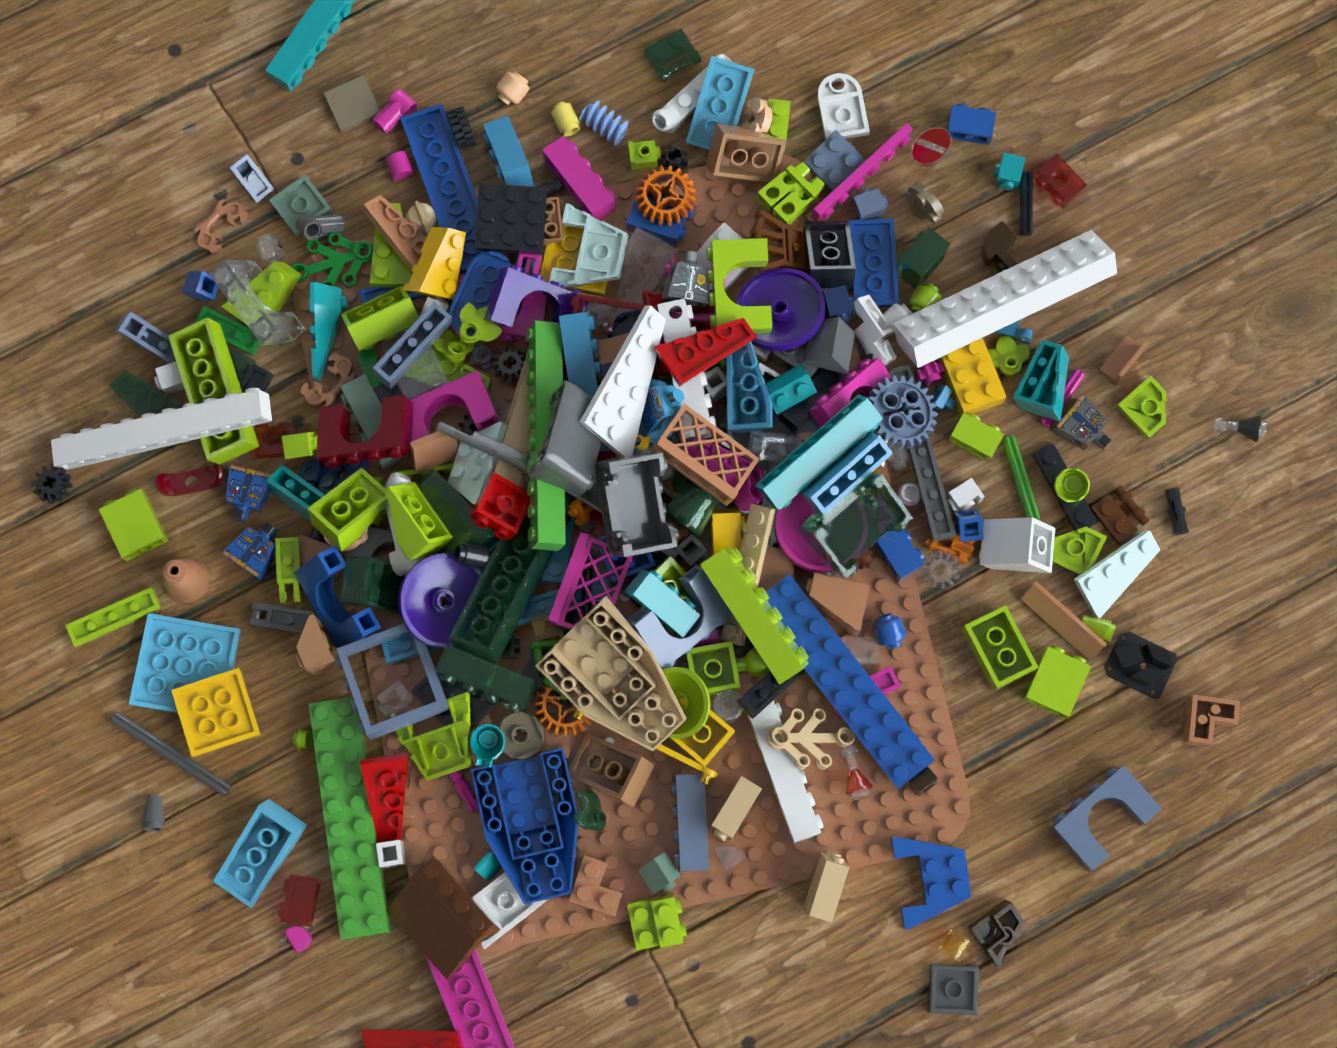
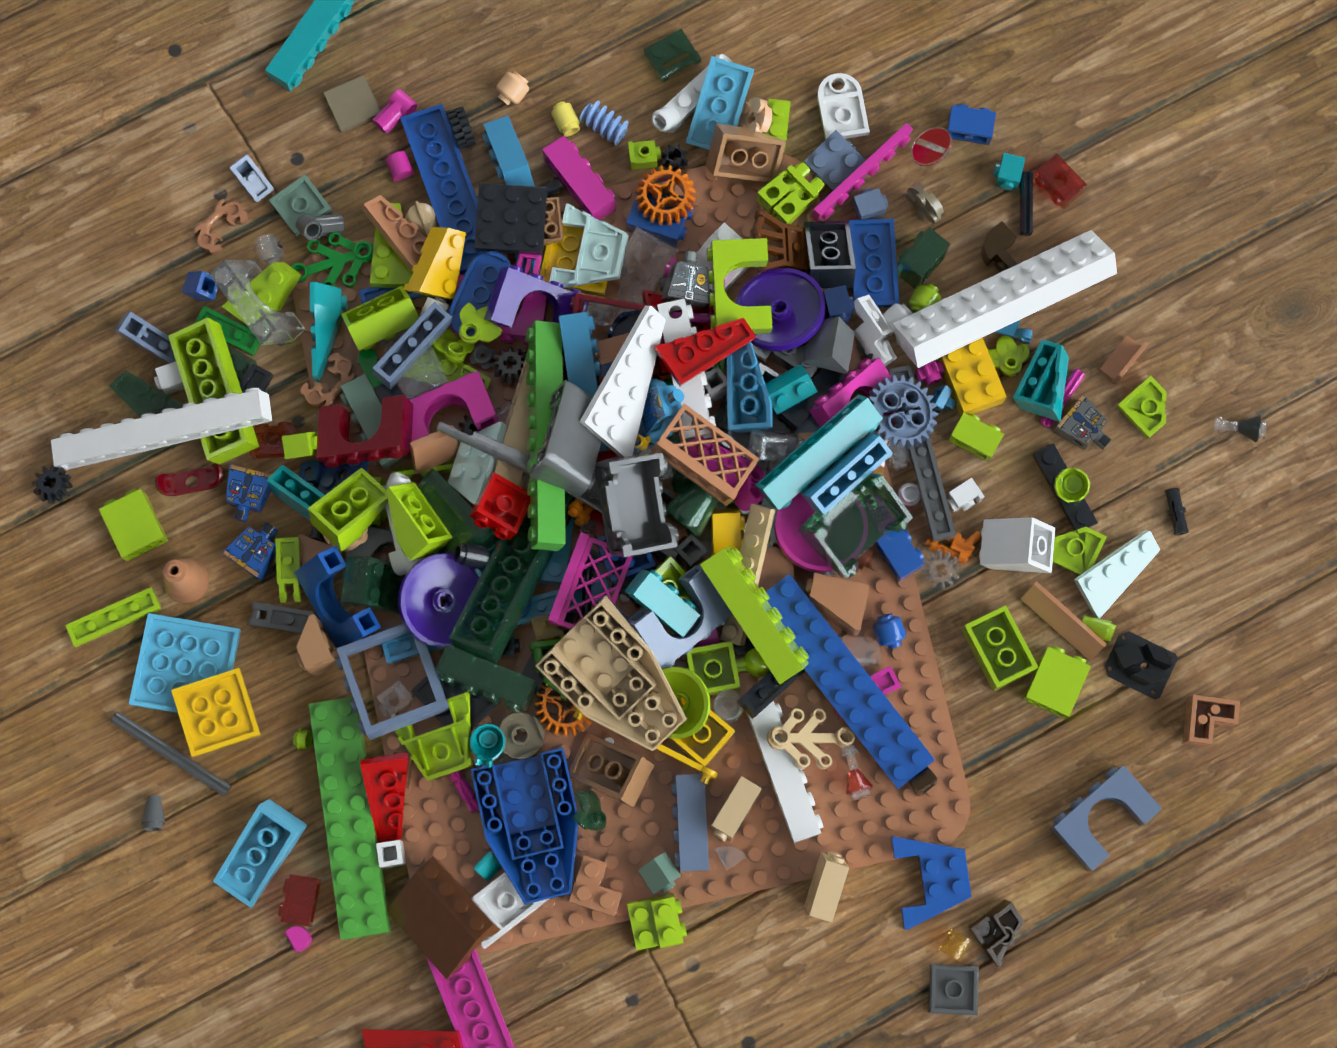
(969, 525): blue brick -> none
(1020, 477): bright green axle -> none
(1114, 519): reddish brown plate -> none

